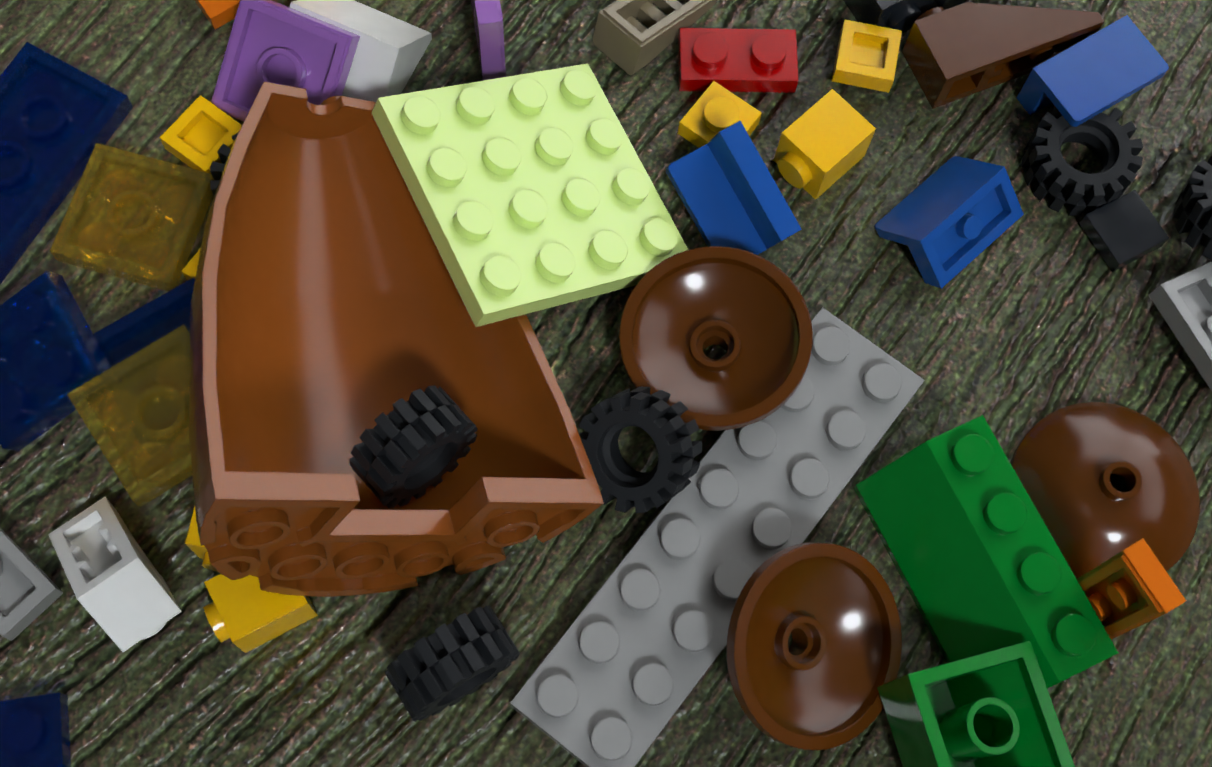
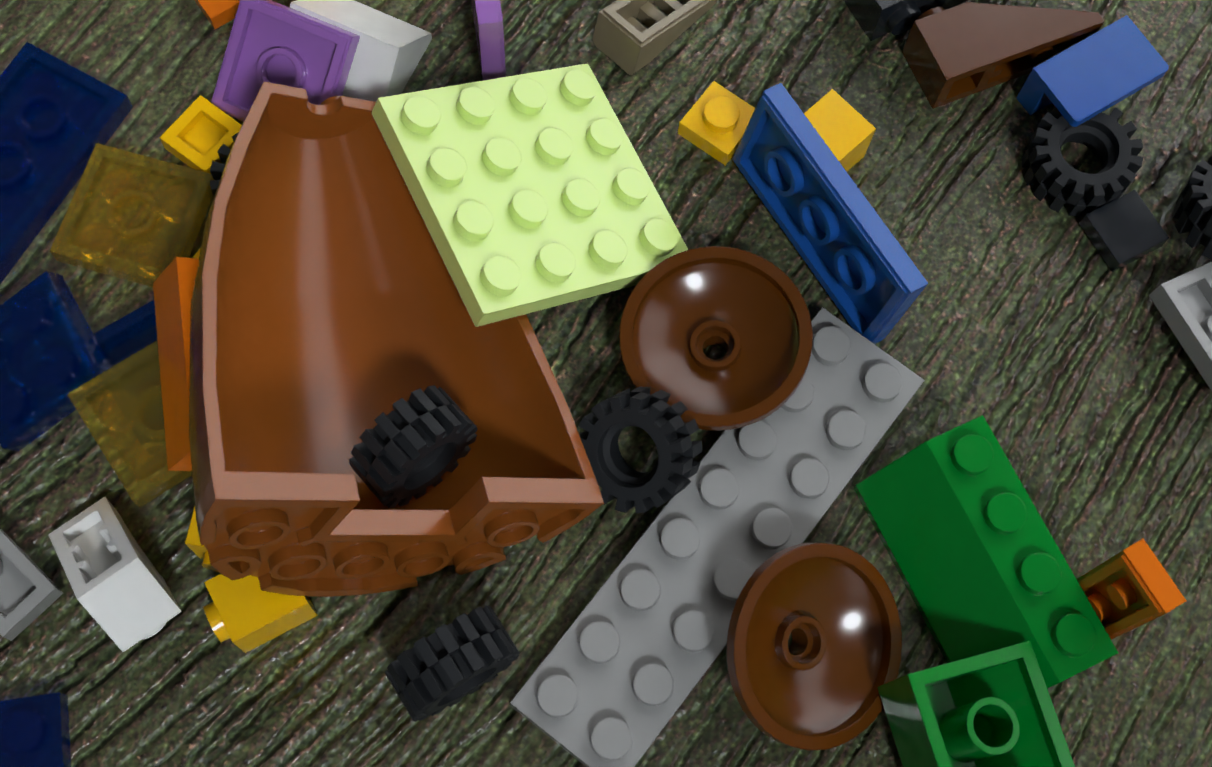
(172, 311): none -> orange tile
(732, 194): blue panel -> none
(738, 59): red plate -> none
(826, 216): none -> blue tile
(867, 56): yellow plate -> none
(952, 217): blue panel -> none
(1067, 476): reddish brown dish -> none

